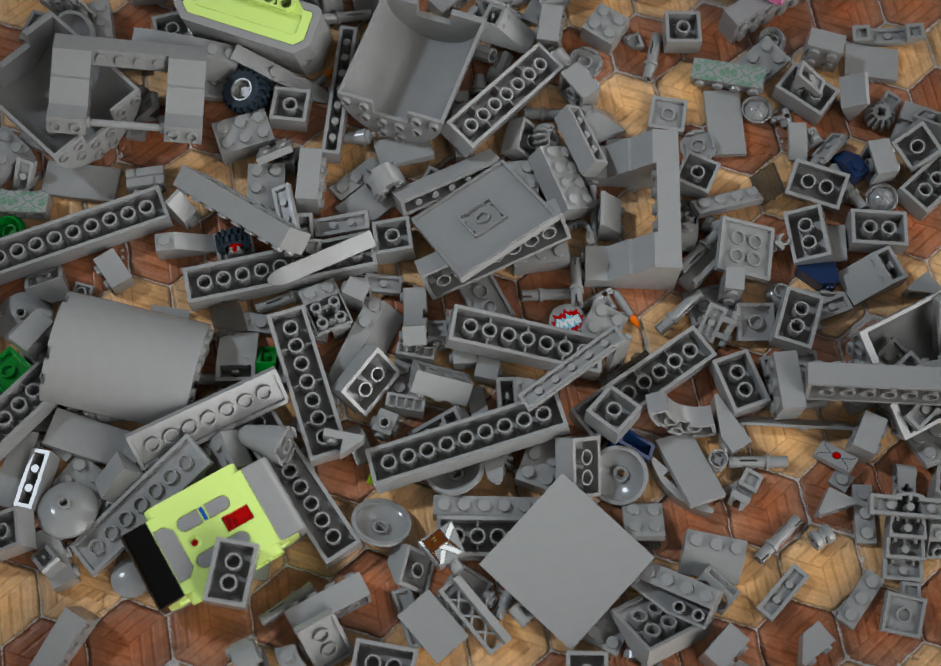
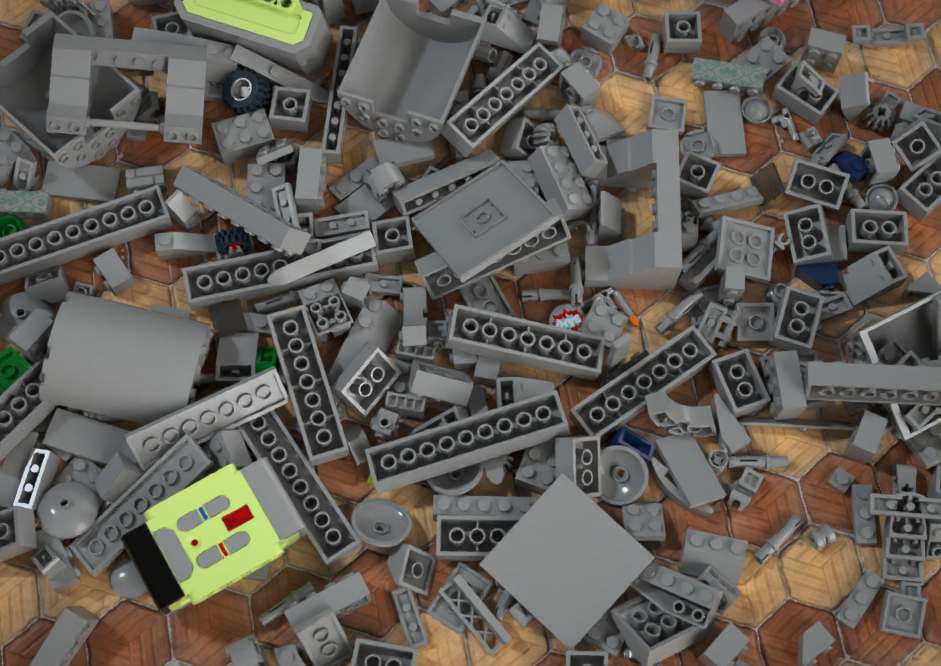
(231, 573): light grey brick -> none
(270, 441): light grey cone -> none
(348, 16): light grey pin -> none
(349, 441): light grey slope -> none
(359, 137): light grey cone -> none
(432, 626): light grey tile -> none
(444, 548): torso -> none
(489, 599): light grey plate -> none
(572, 368): light grey tile -> none
(612, 414): light grey brick -> none
(782, 592): light grey plate -> none
(797, 141): light grey slope -> none
(833, 502): light grey slope -> none
(835, 458): light grey tile -> none
(877, 61): light grey tile -> none

